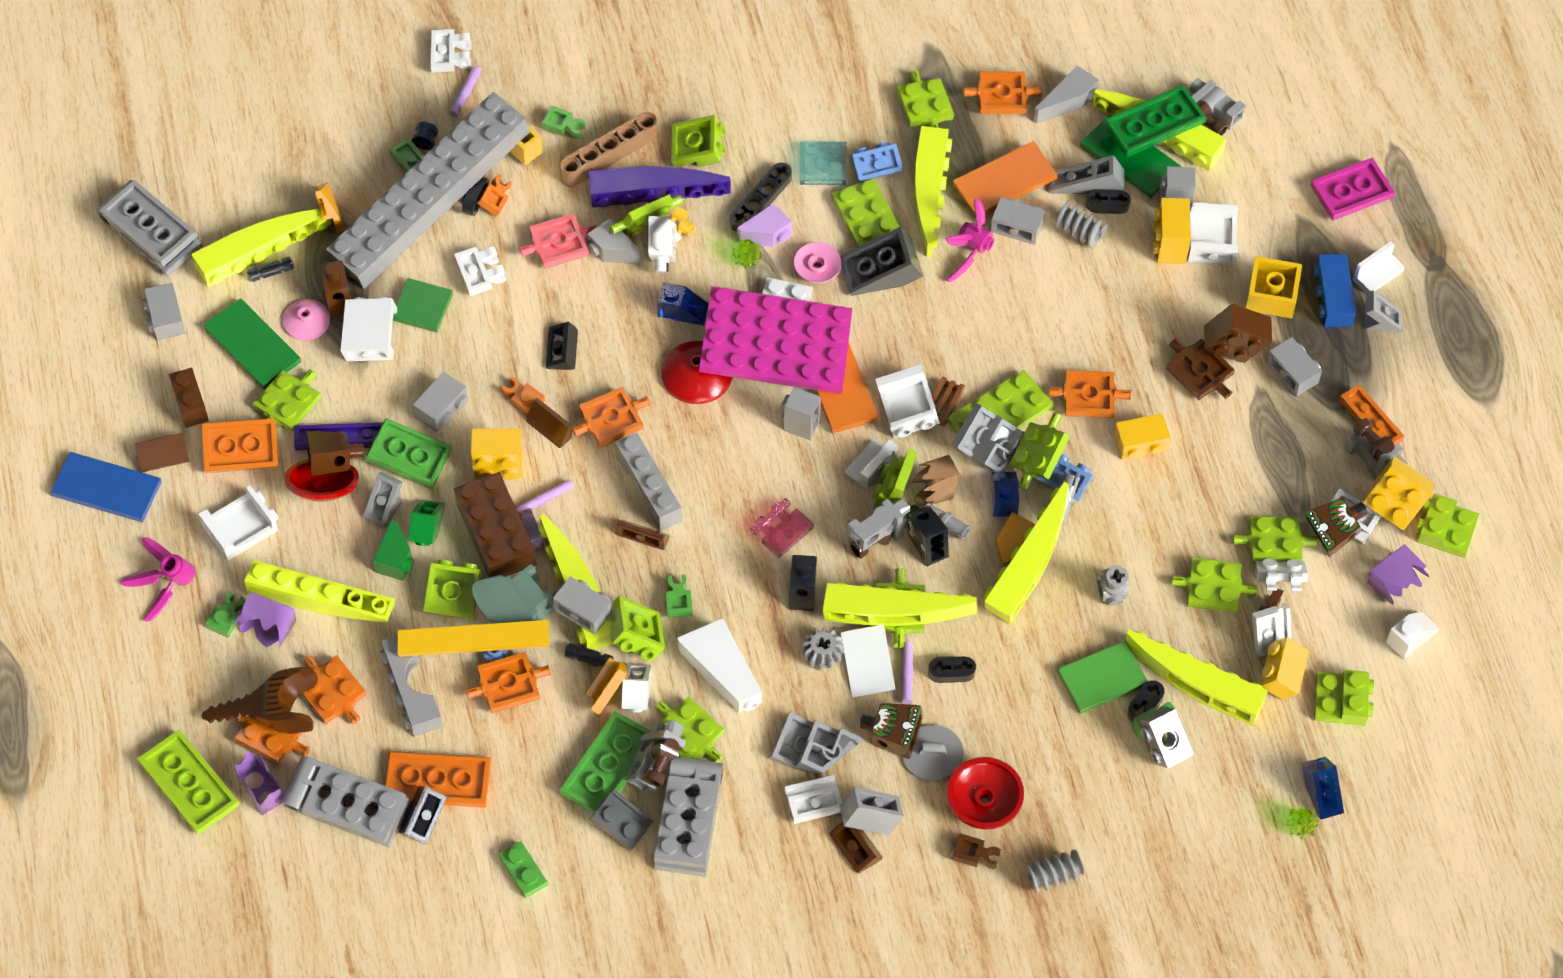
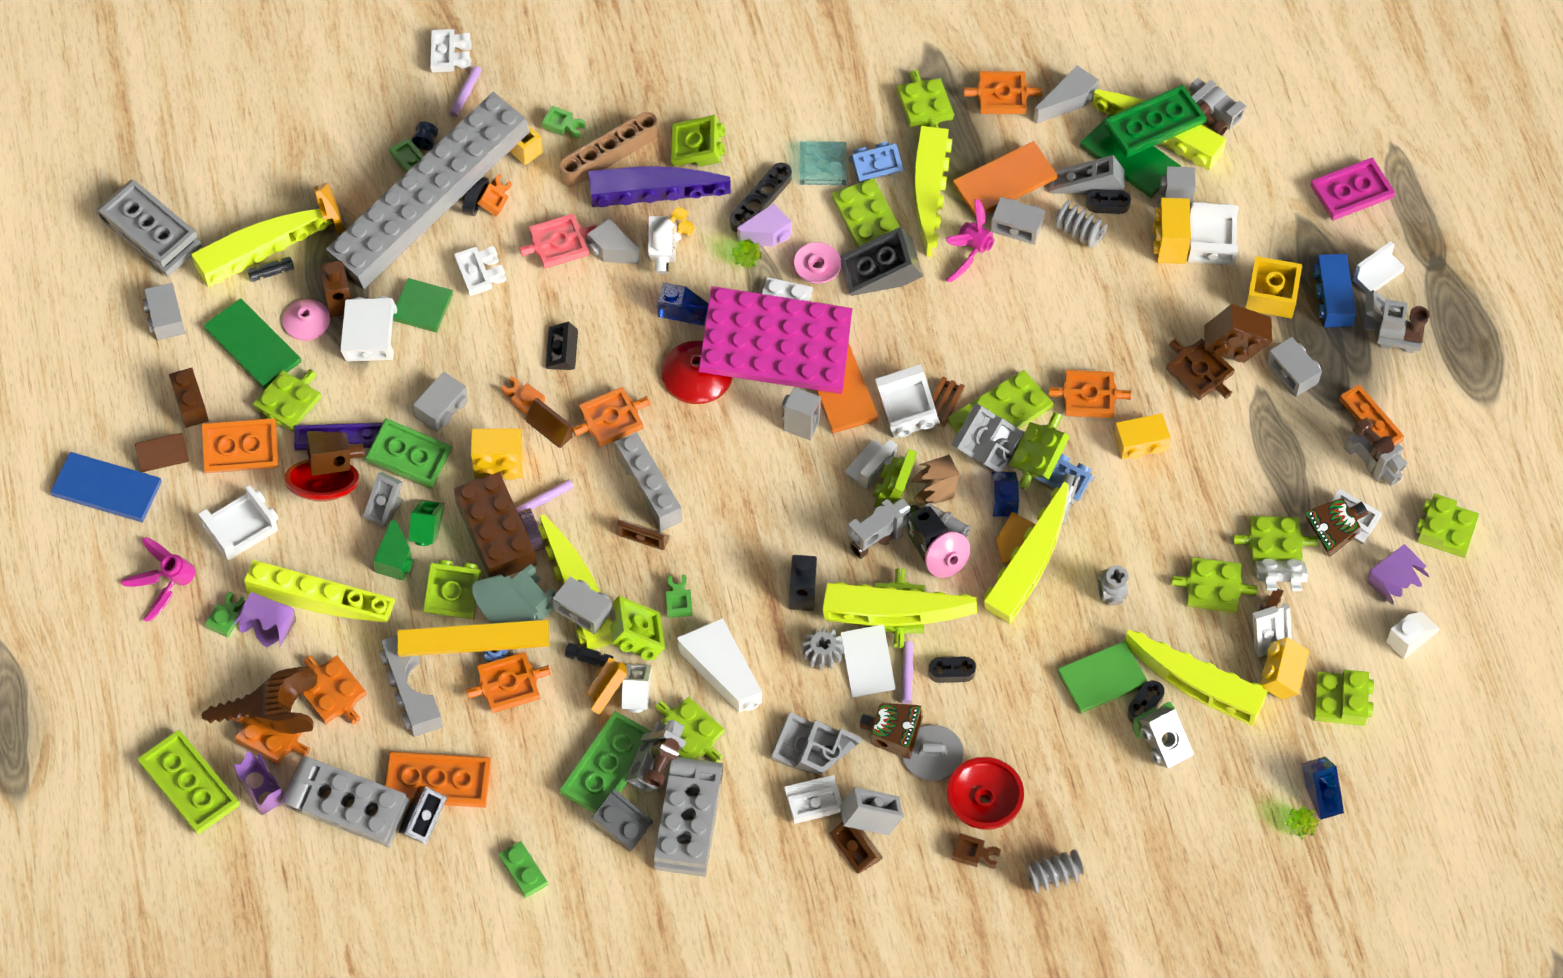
(638, 219): lime plate -> none
(787, 532): clear pink plate -> none
(947, 554): none -> bright pink dish
(1398, 493): yellow brick -> none
(1400, 333): none -> light grey hips

